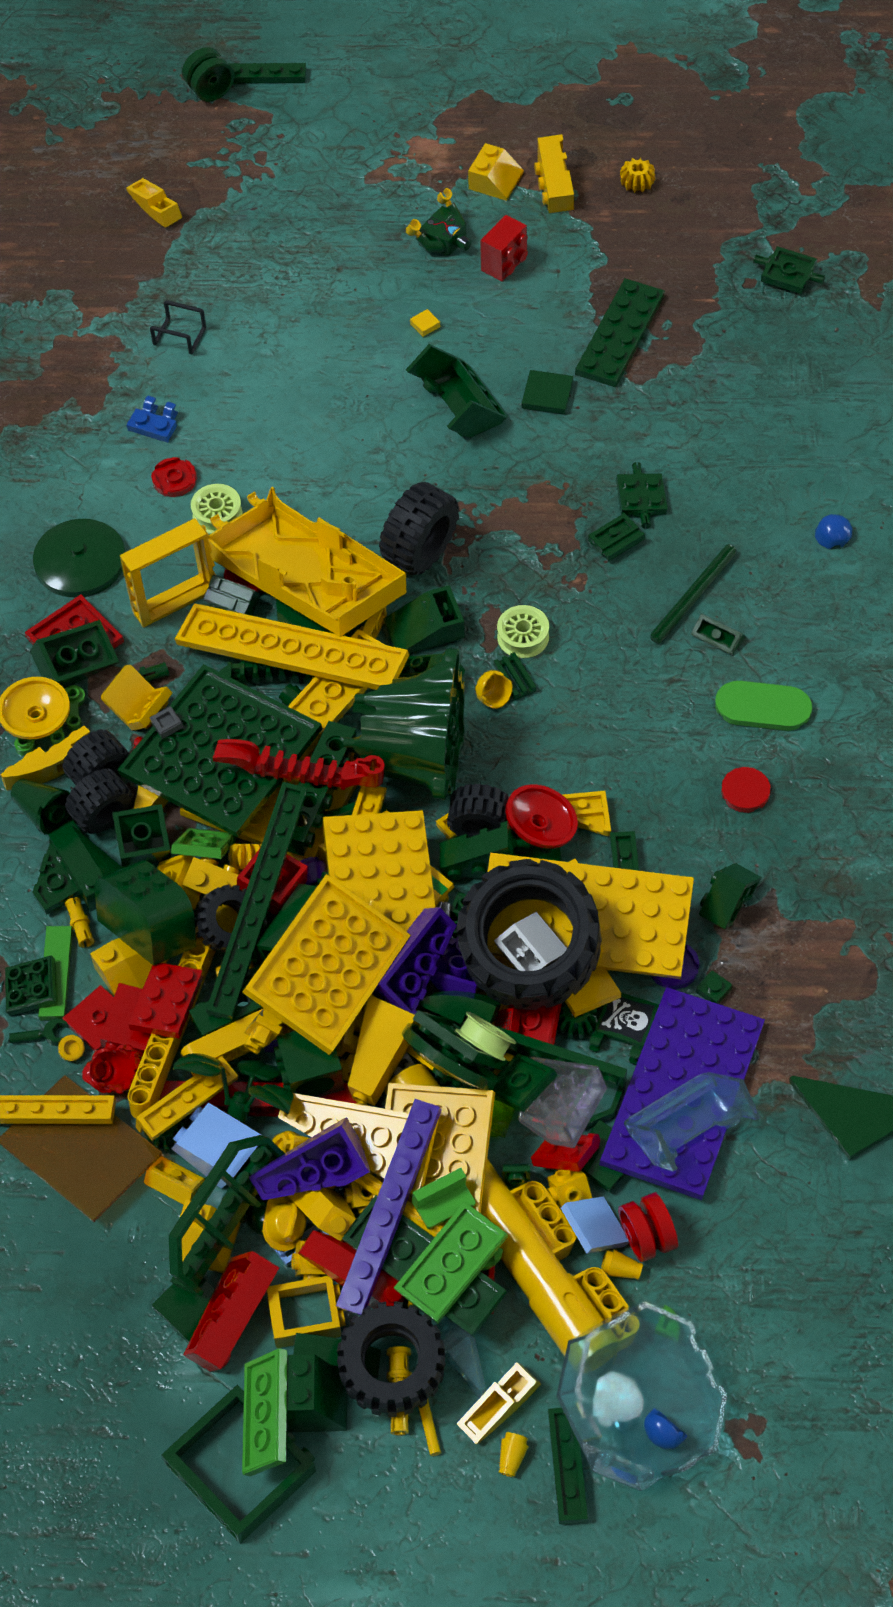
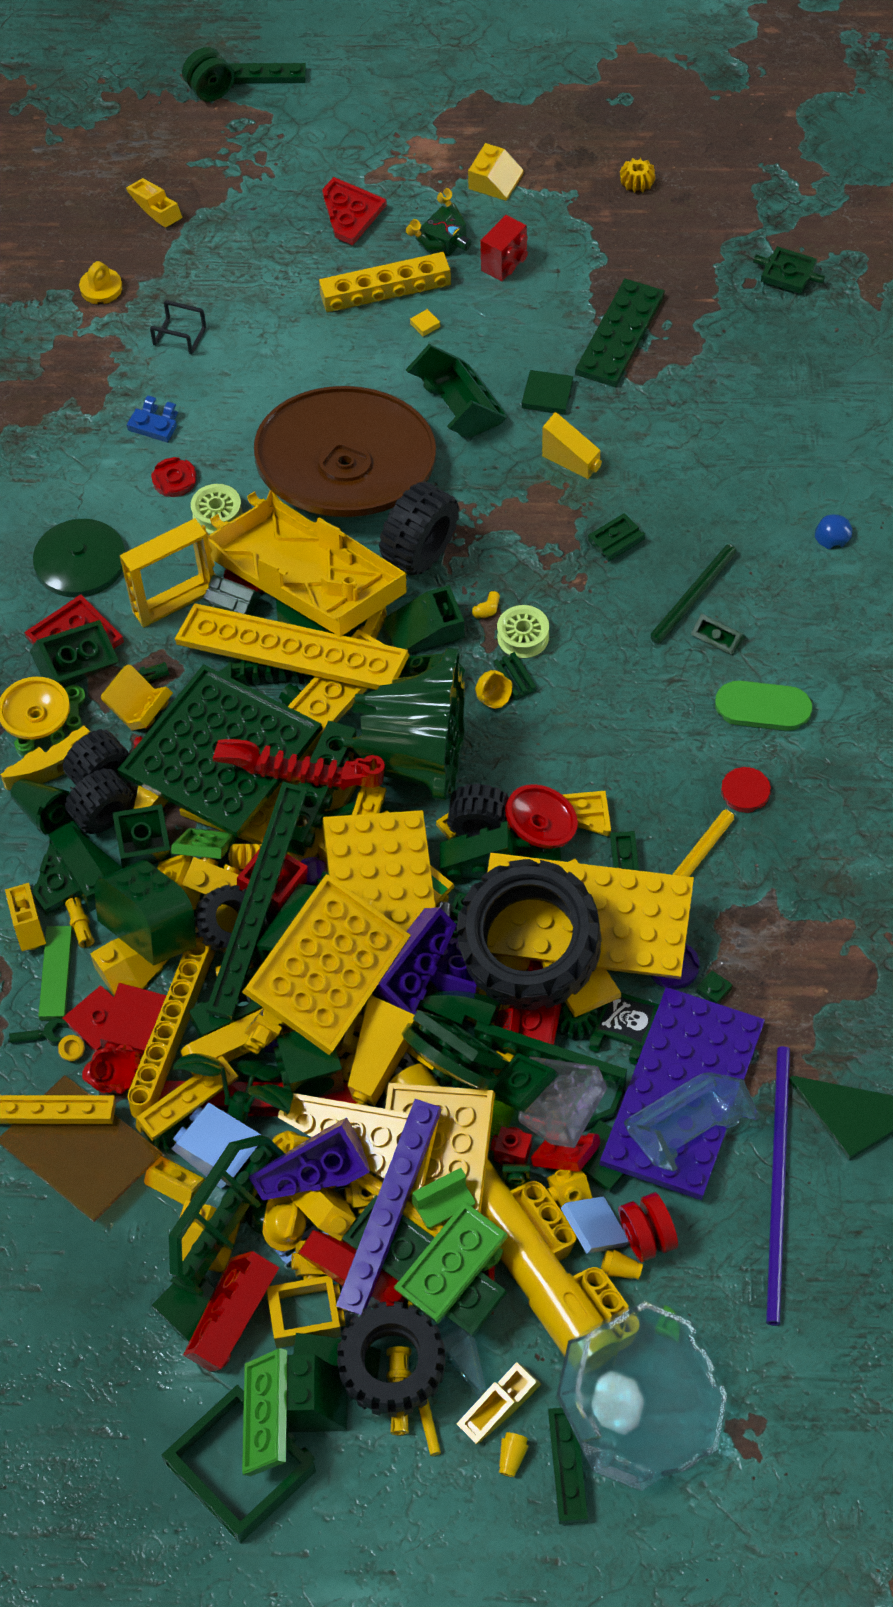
(25, 917): none -> yellow slope
(30, 985): dark green tile -> none
(100, 284): none -> yellow tile
(166, 722): dark grey tile -> none
(166, 1000): red plate -> none
(317, 431): none -> reddish brown dish
(350, 209): none -> red plate
(385, 282): none -> yellow brick
(485, 1036): yellowish green wheel -> none
(487, 608): none -> yellow arm
(511, 1146): none -> red brick
(530, 944): white slope -> none
(553, 174): yellow wedge -> none
(569, 447): none -> yellow slope
(641, 494): dark green plate -> none
(662, 1431): blue hair -> none
(705, 844): none -> yellow axle
(728, 892): dark green brick -> none
(778, 1187): none -> dark purple piece

